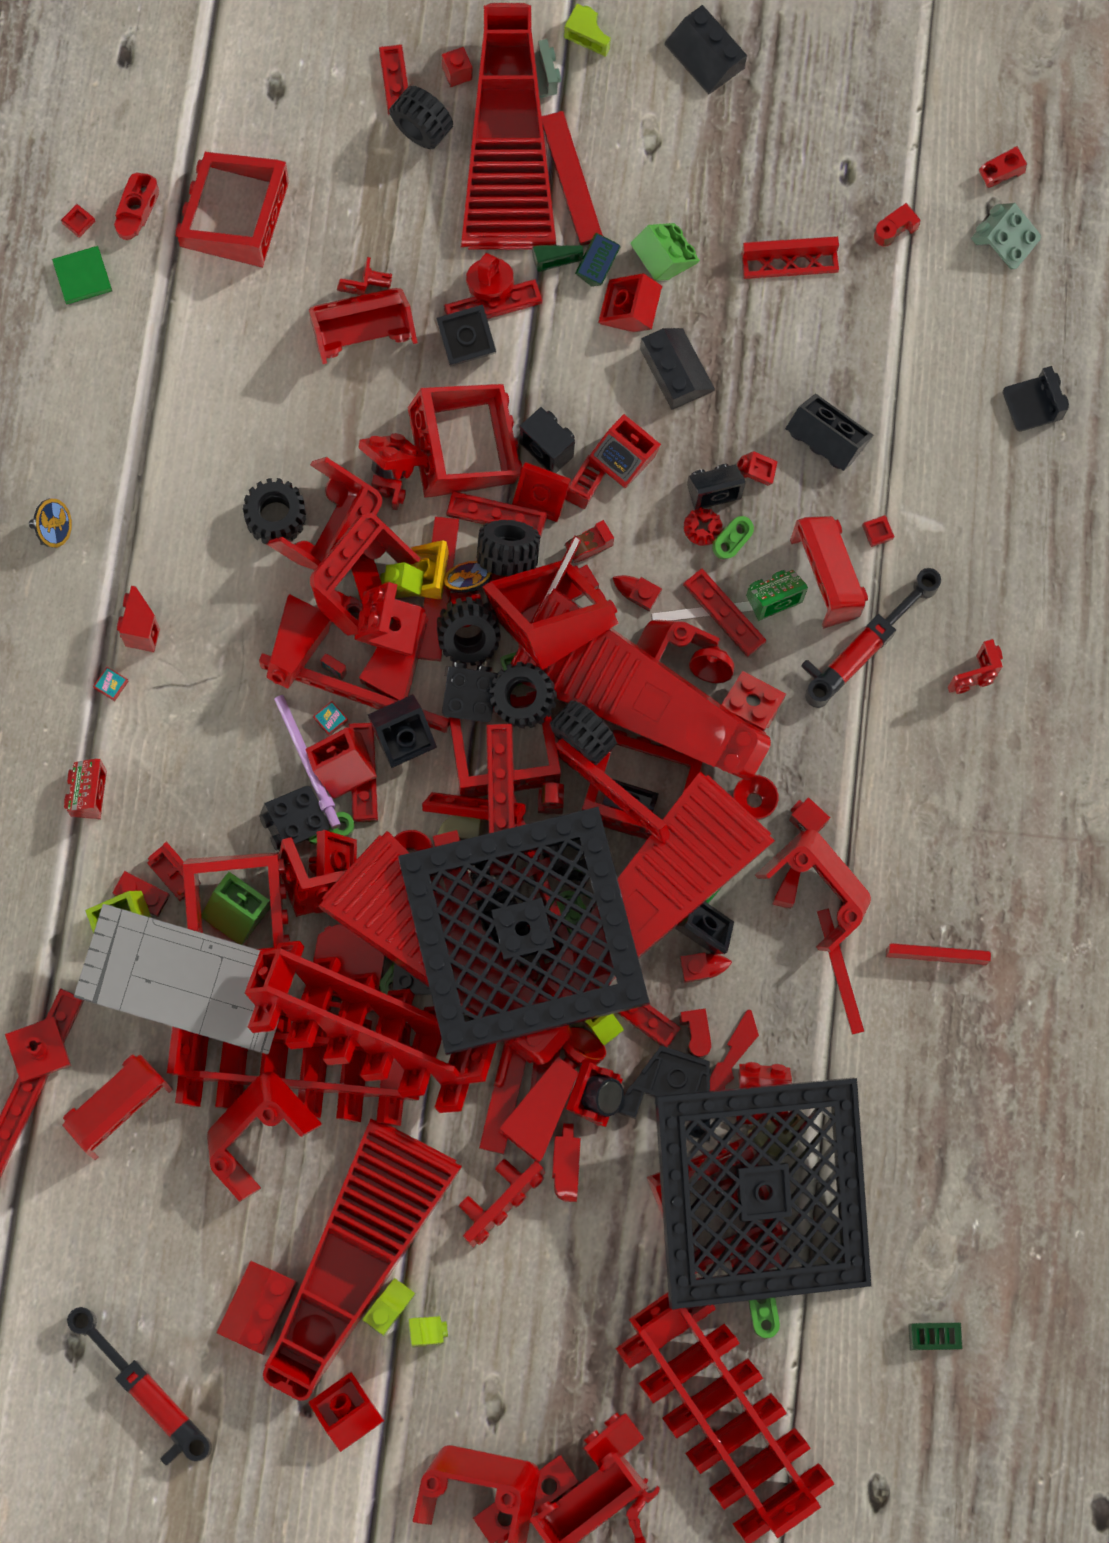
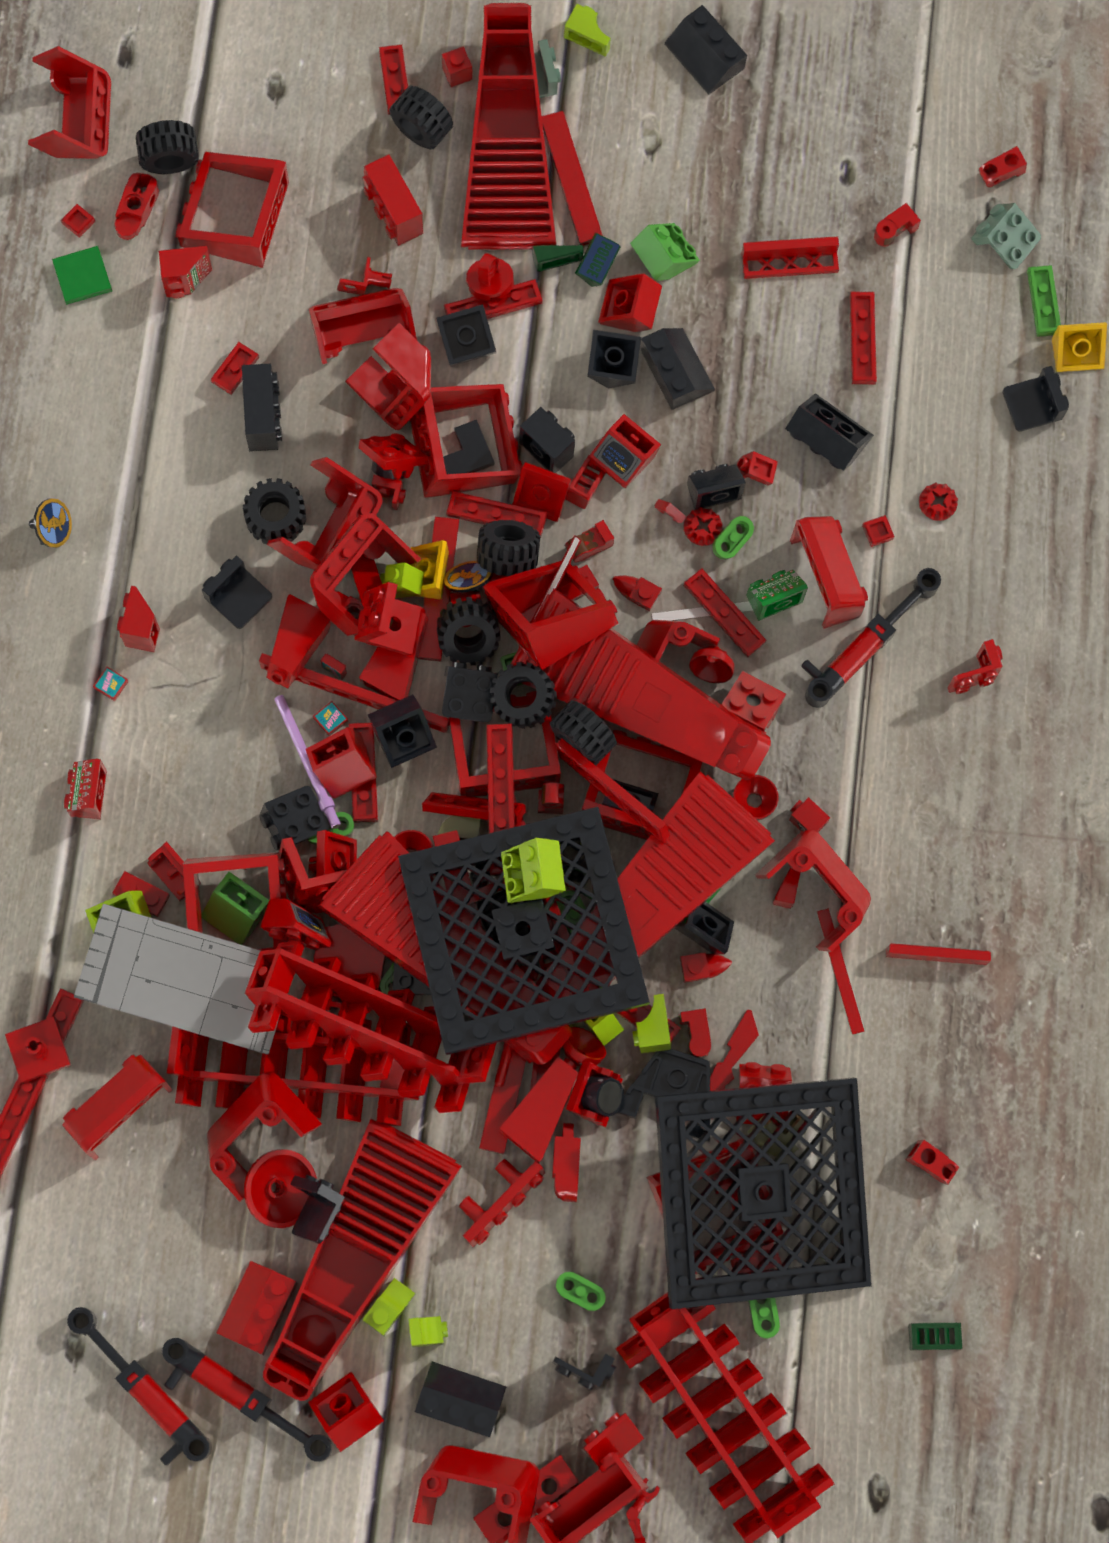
(84, 106): none -> red windscreen
(167, 147): none -> black tyre
(184, 269): none -> red slope
(230, 372): none -> red plate
(235, 1392): none -> piece
(236, 593): none -> black bracket
(261, 407): none -> black brick
(285, 1204): none -> red dish
(293, 923): none -> red slope
(318, 1210): none -> black bracket
(392, 200): none -> red brick
(404, 389): none -> red windscreen
(460, 1399): none -> black slope
(474, 453): none -> black tile
(533, 870): none -> lime slope
(581, 1289): none -> bright green plate
(603, 1372): none -> black bracket
(613, 358): none -> black slope
(653, 1032): none -> lime arch
(671, 510): none -> red tile
(863, 338): none -> red tile
(932, 1161): none -> red leg
(938, 512): none -> red gear
(1043, 300): none -> bright green tile
(1080, 346): none -> yellow slope

